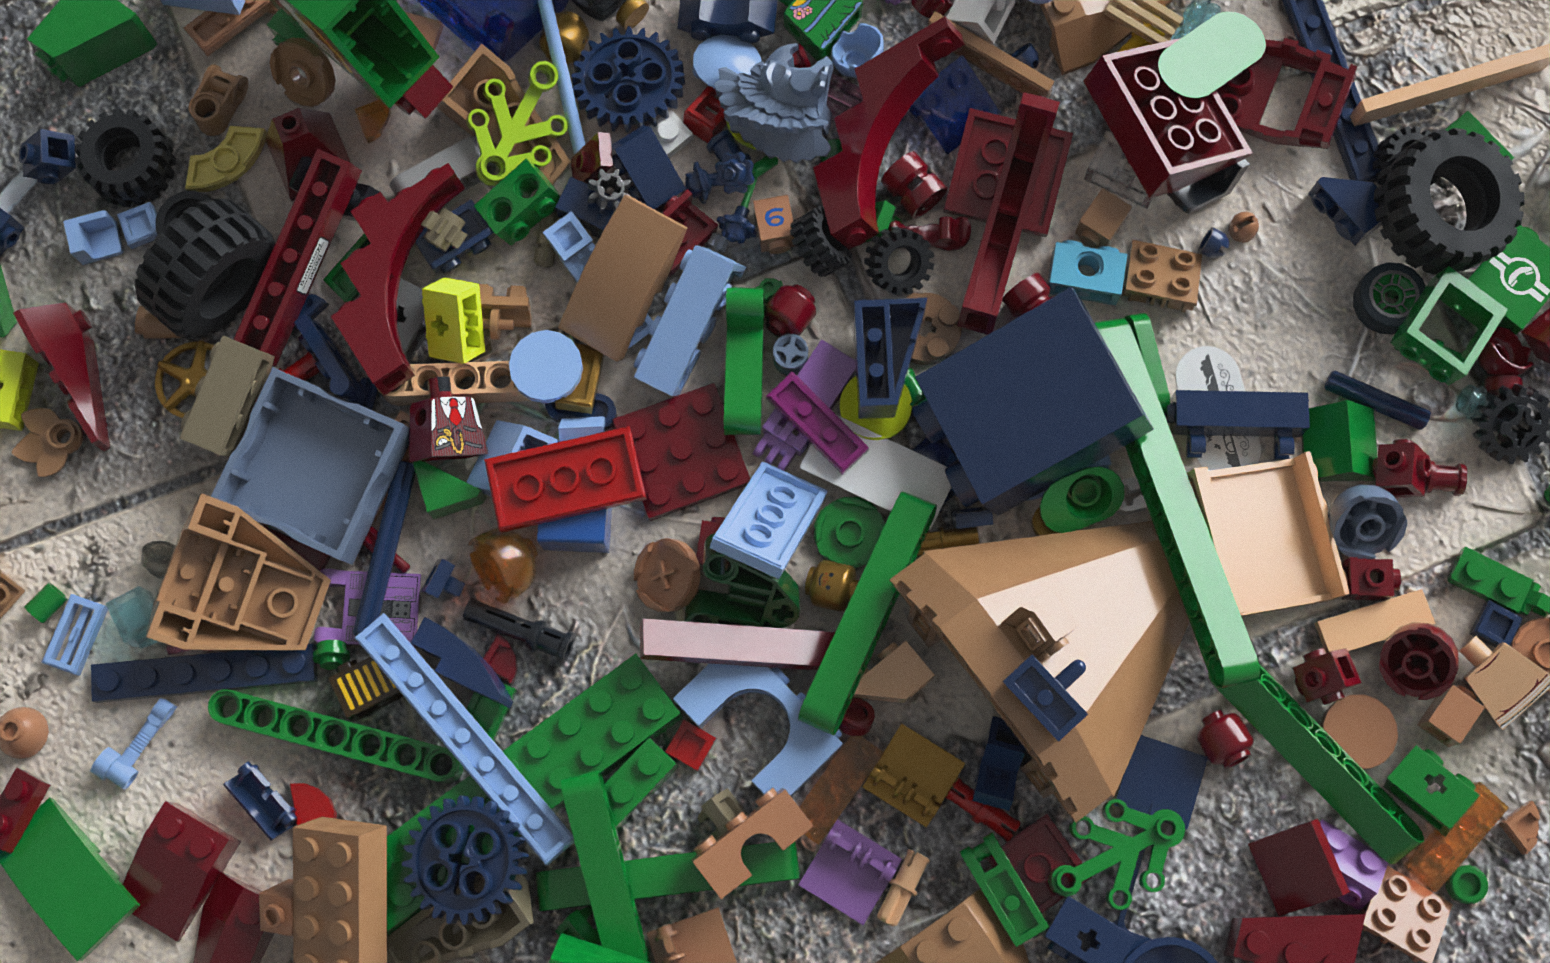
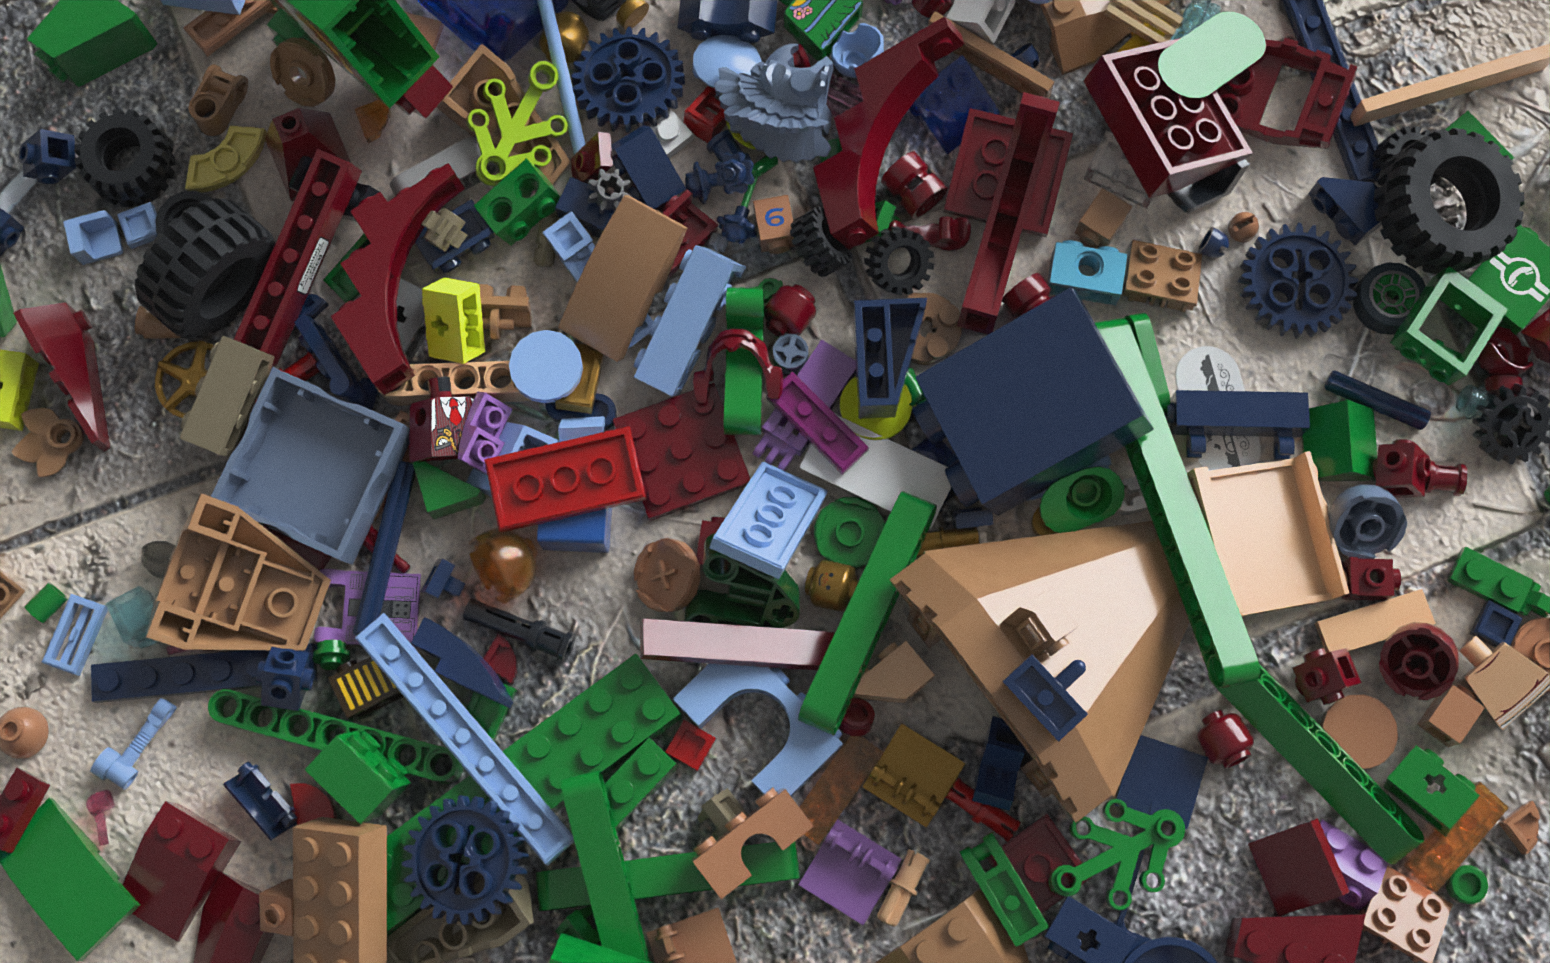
(97, 805): none -> clear pink hand
(288, 671): none -> dark blue brick
(358, 775): none -> green brick
(482, 431): none -> medium lavender slope
(732, 340): none -> dark red helmet
(1330, 283): none -> dark blue gear

